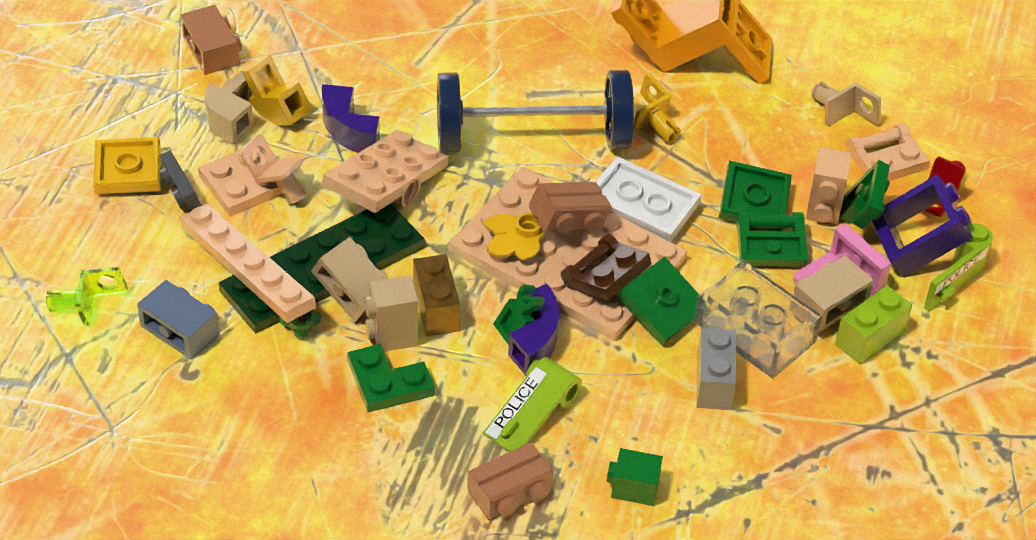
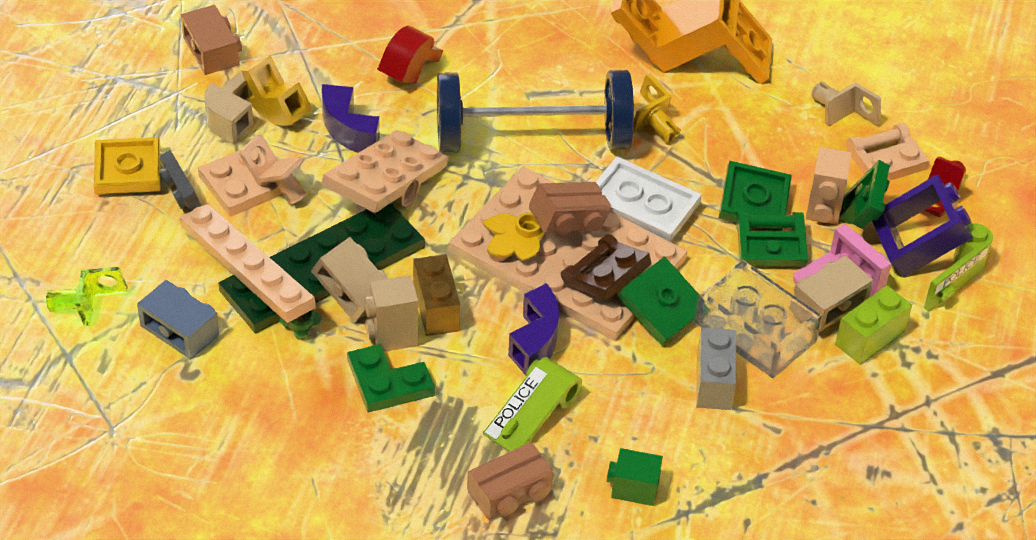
(407, 54): none -> red brick
(518, 311): green plate -> none

